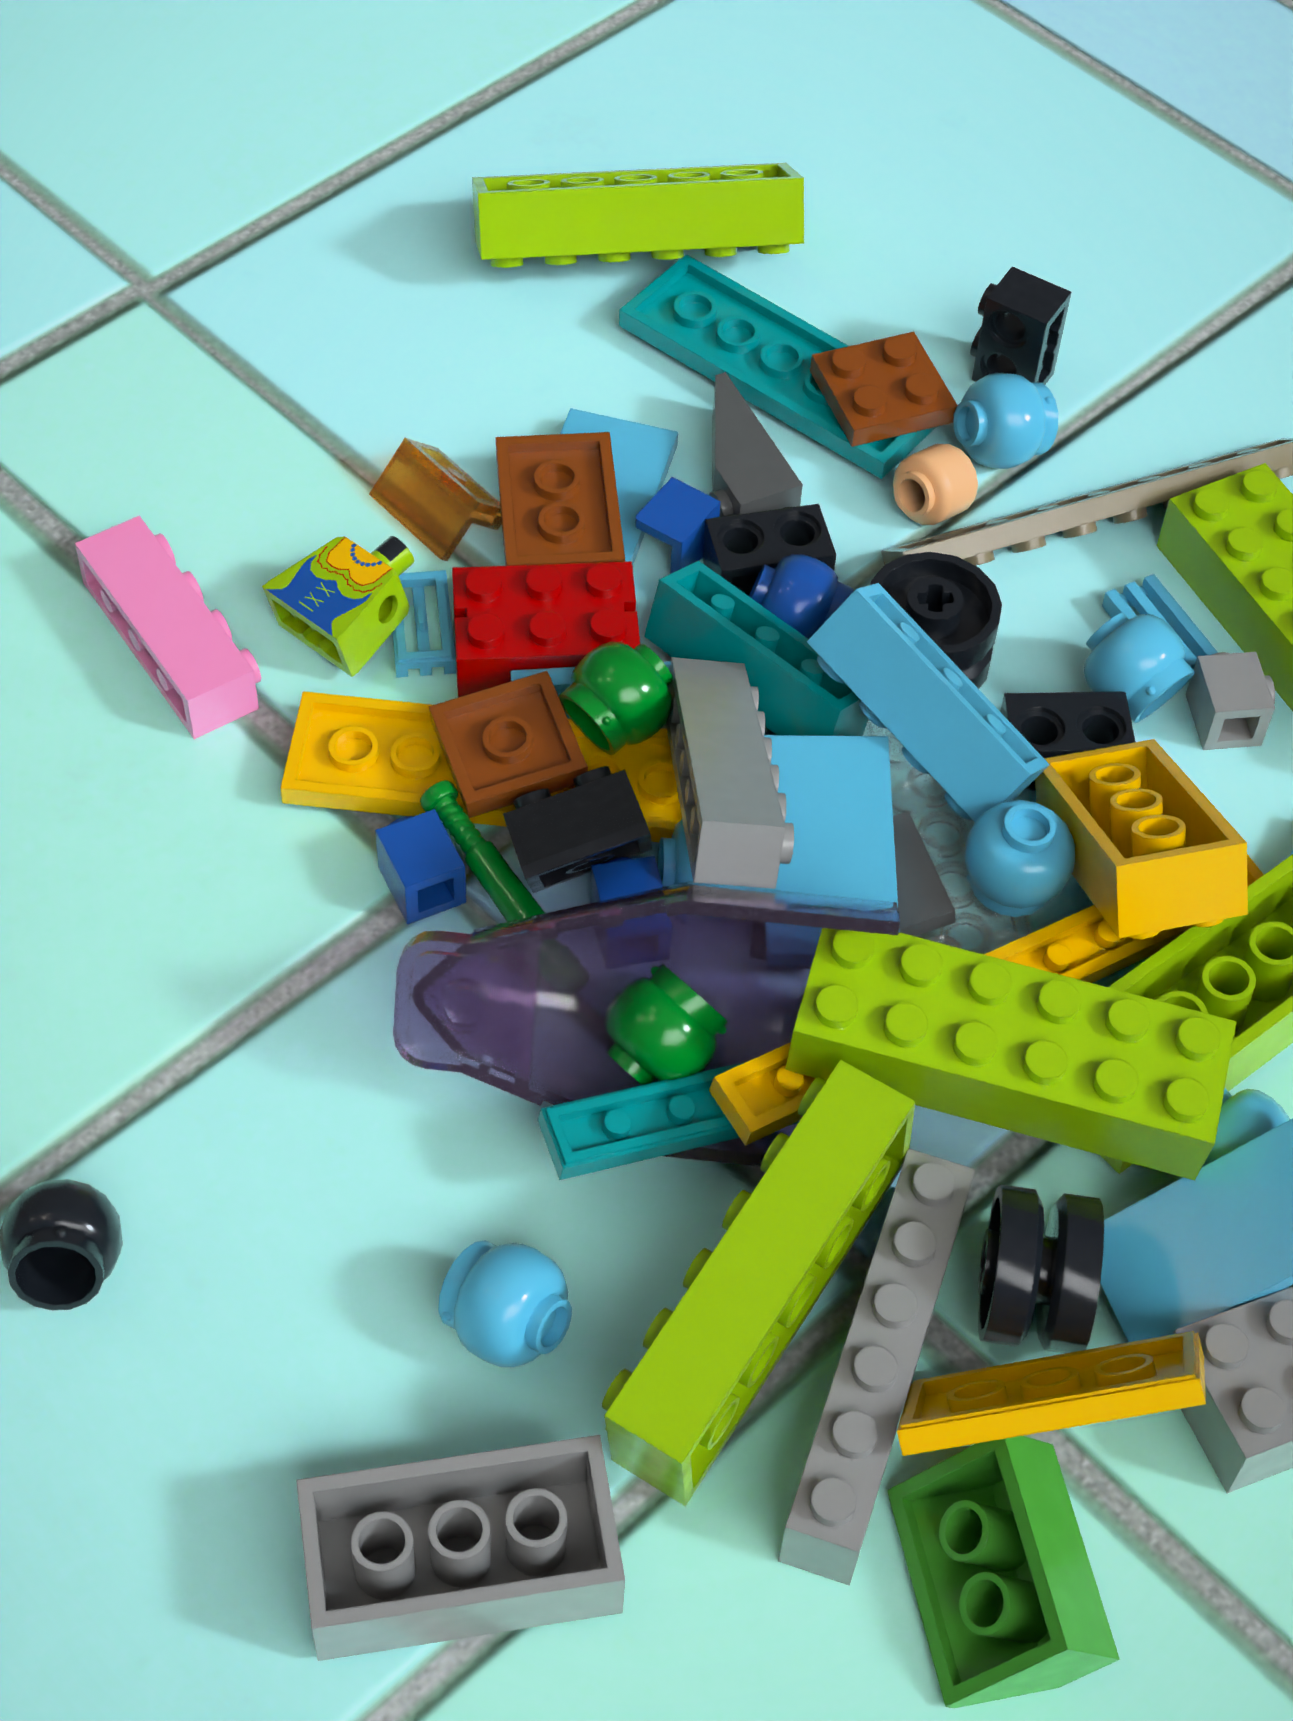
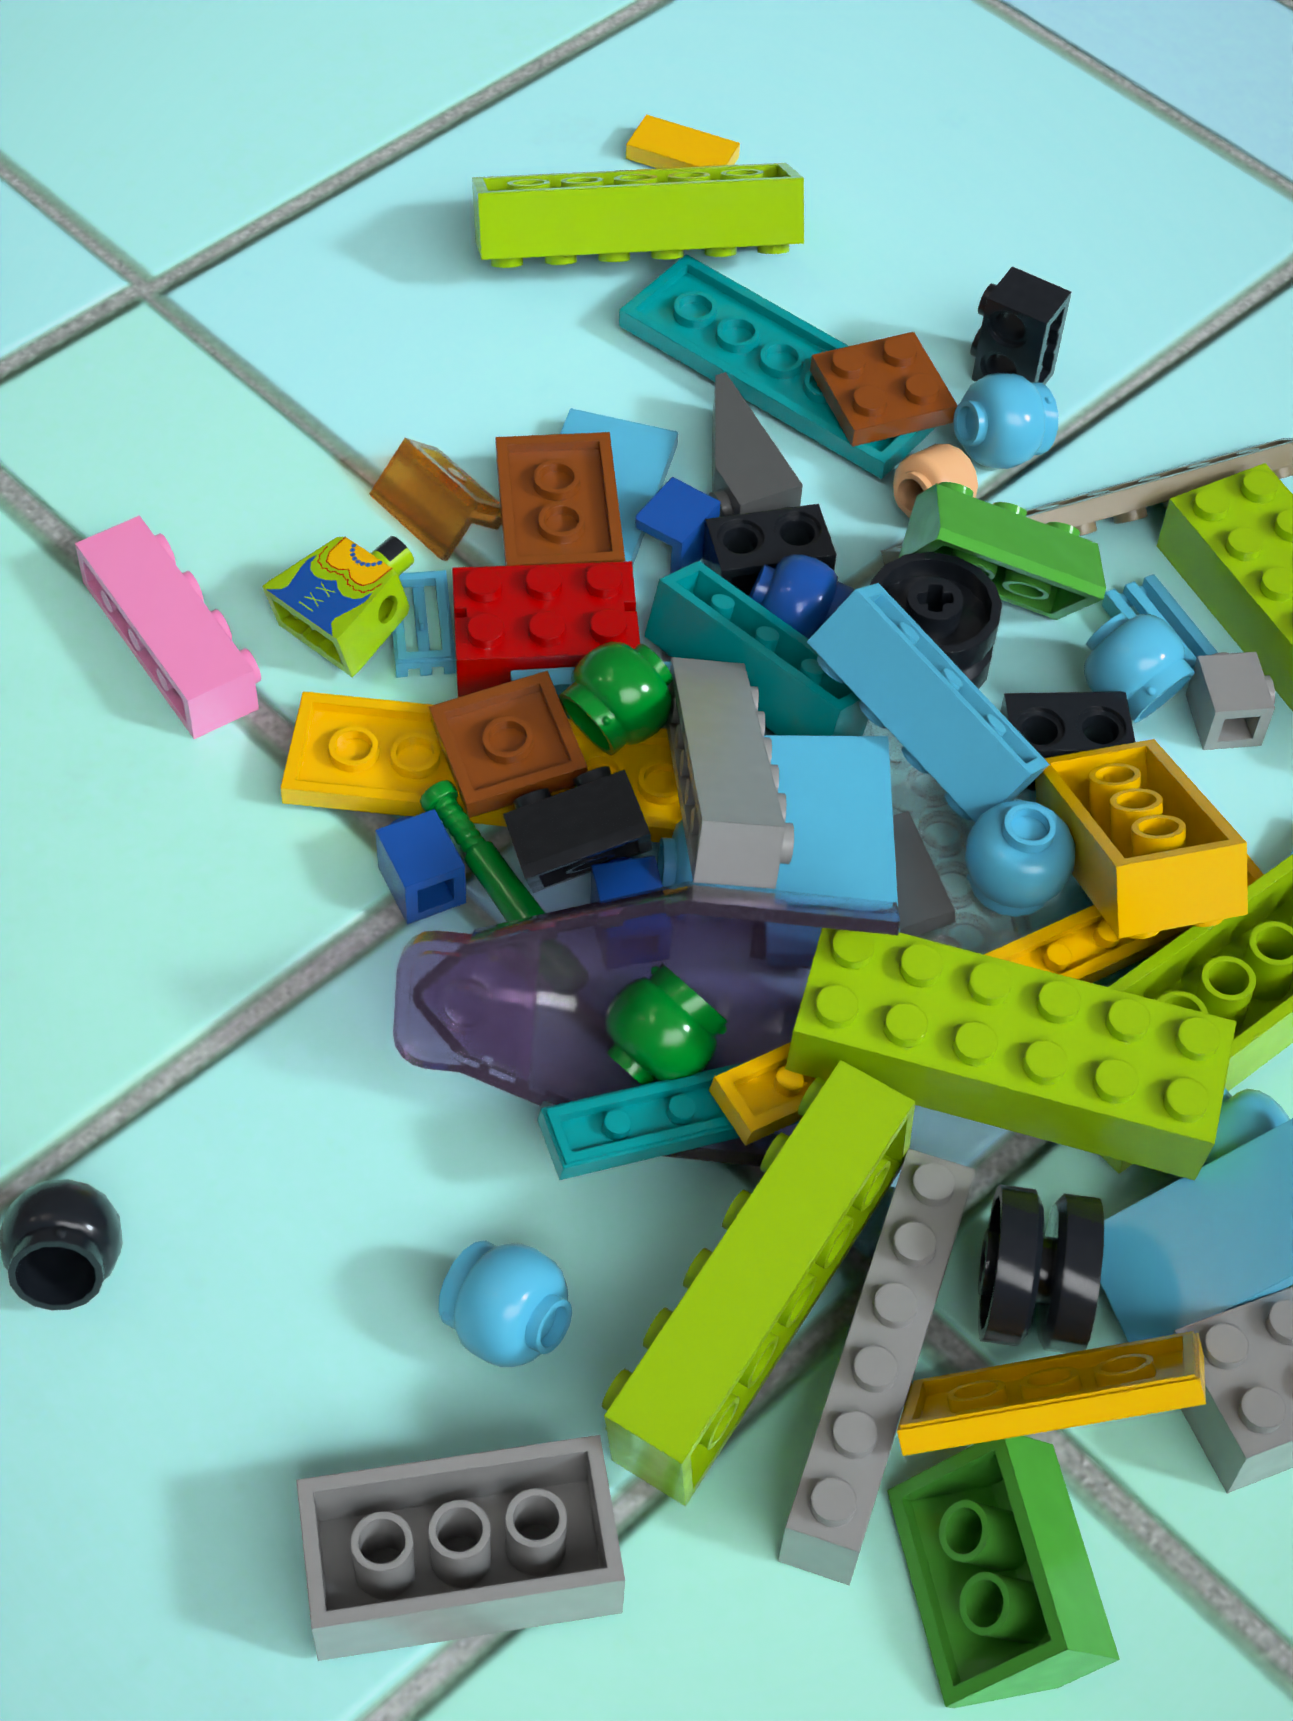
(672, 145): none -> yellow tile
(1027, 560): none -> bright green slope

